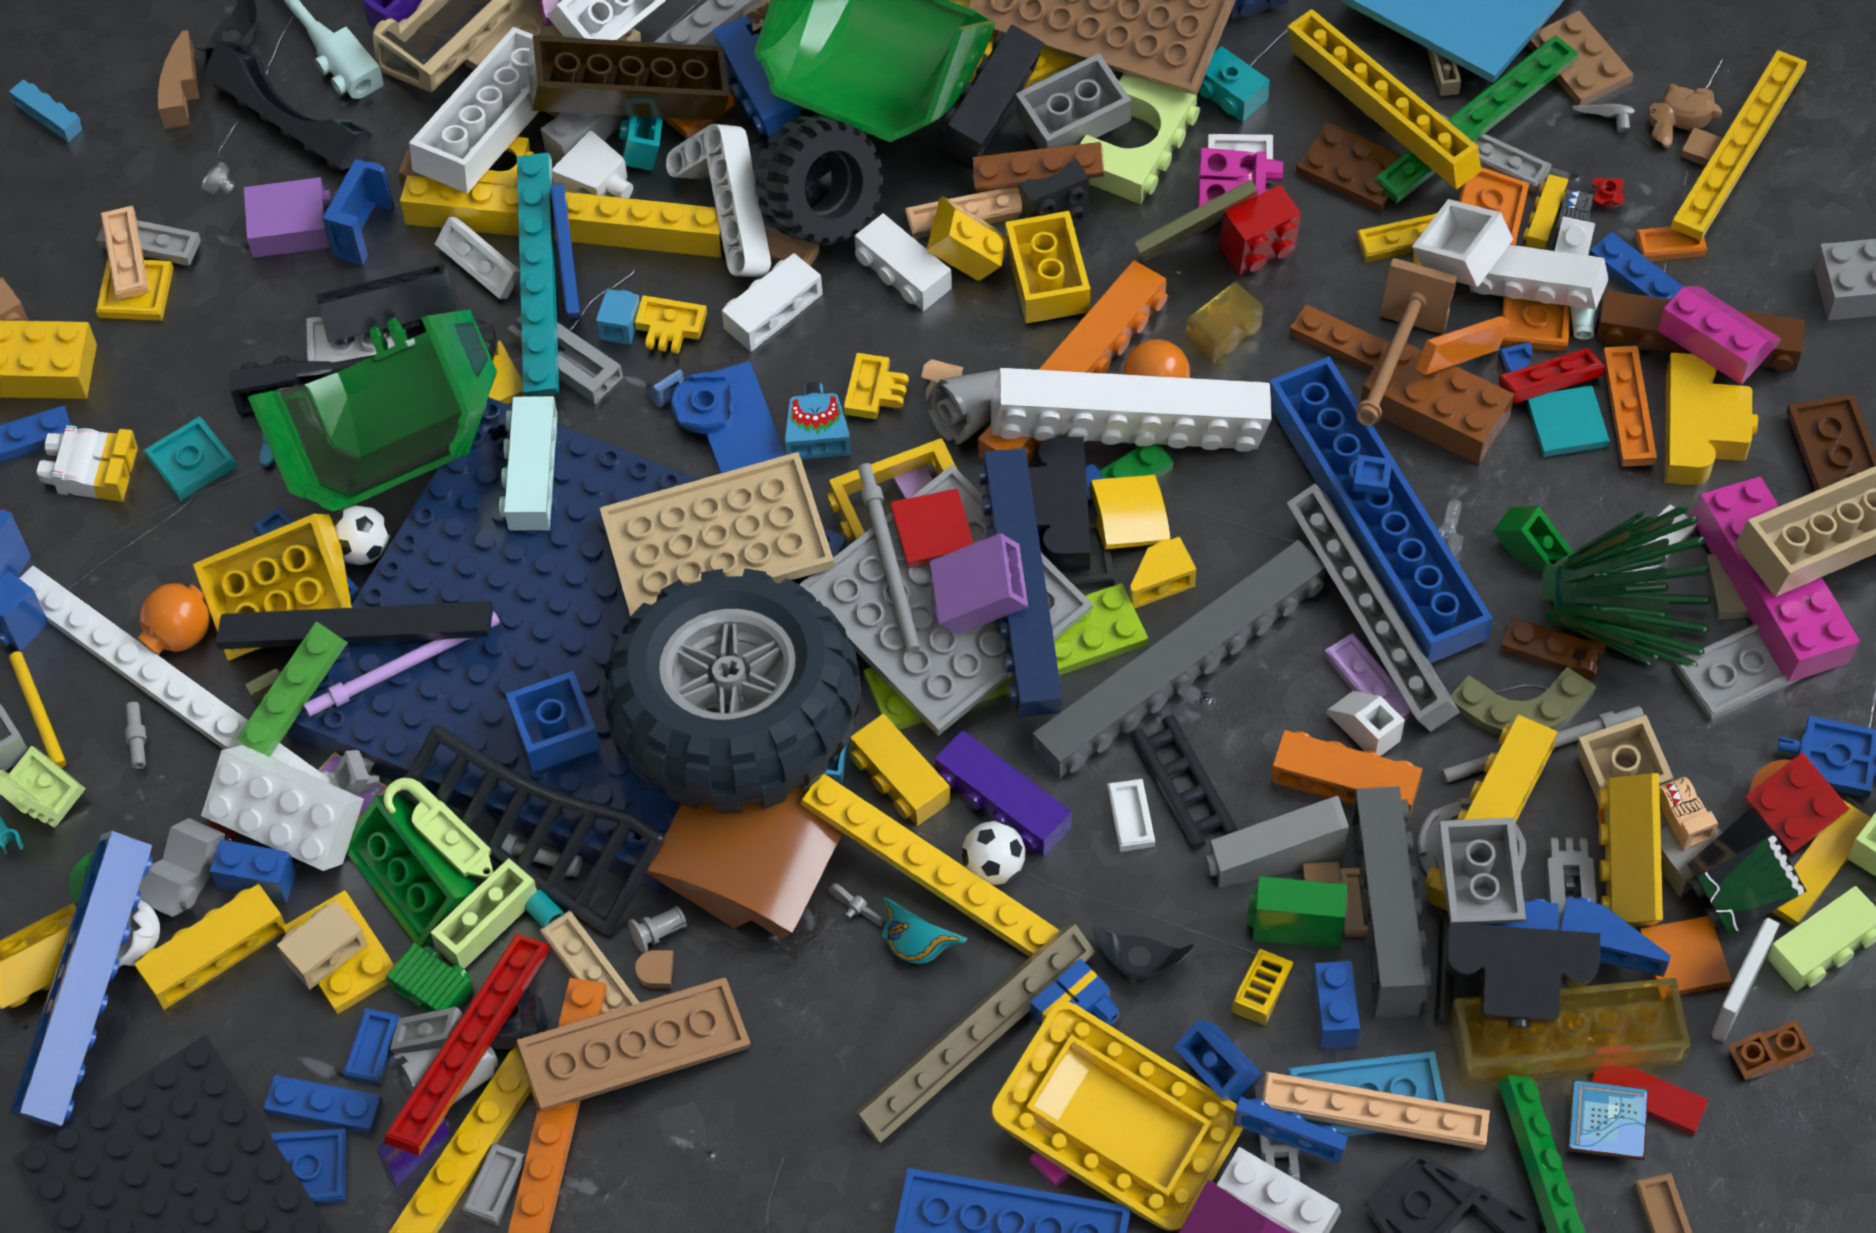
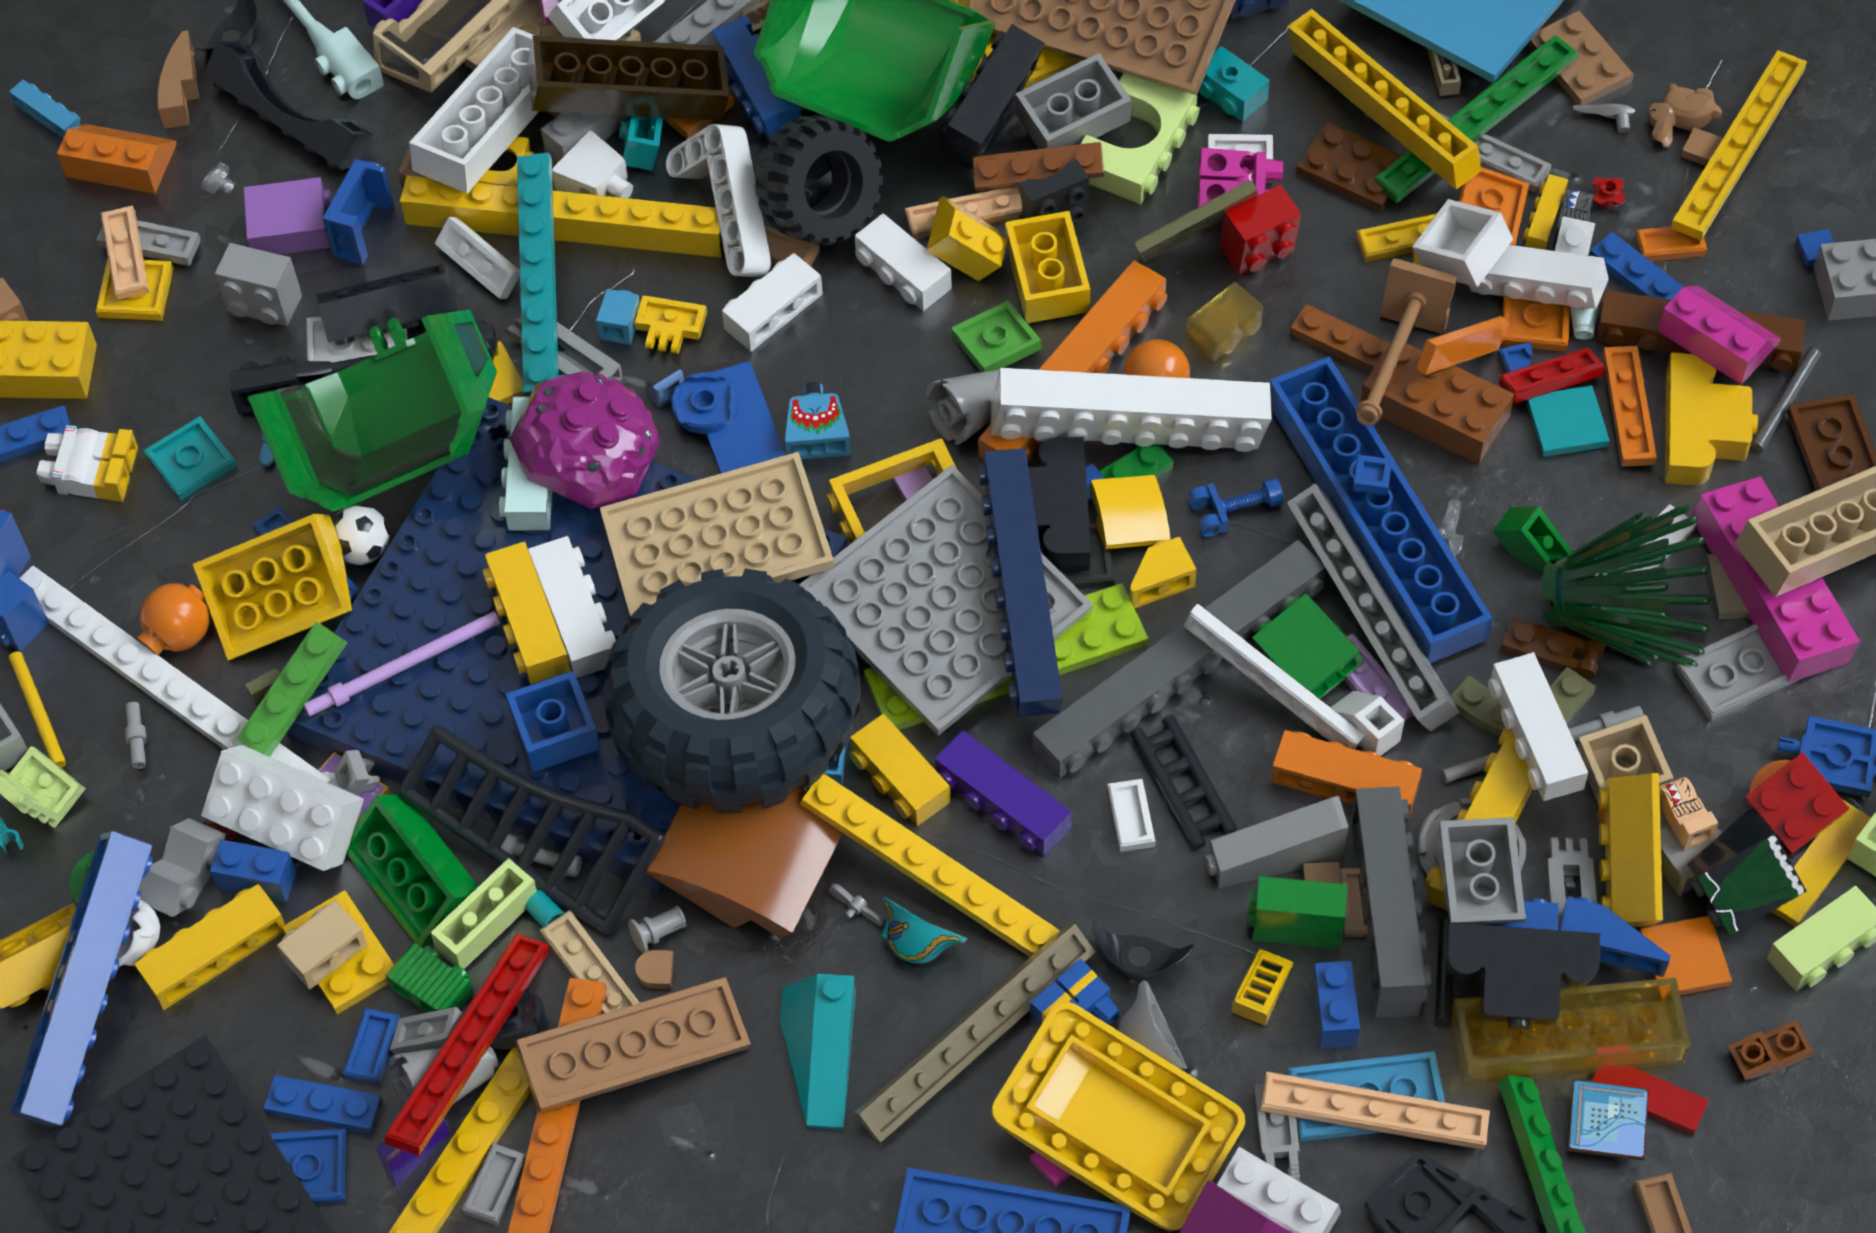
(115, 157): none -> orange slope
(258, 284): none -> light grey brick
(357, 624): black tile -> none
(443, 829): yellowish green plate -> none
(527, 613): none -> yellow brick
(565, 251): blue tile -> none
(572, 605): none -> white brick
(585, 438): none -> magenta rock
(818, 1039): none -> teal wedge
(873, 387): yellow hinge -> none
(873, 499): light grey bar -> none
(930, 526): red tile -> none
(938, 370): light nougat plate -> none
(978, 584): medium lavender brick -> none
(993, 852): white piece -> none
(996, 338): none -> bright green plate
(1148, 1027): none -> light grey hat
(1218, 522): none -> blue bar
(1218, 1060): blue brick -> none
(1271, 678): none -> white tile
(1290, 1129): blue plate -> none
(1308, 646): none -> green brick
(1538, 727): none -> white brick
(1744, 980): white tile -> none
(1785, 399): none -> dark grey bar
(1809, 244): none -> blue tile

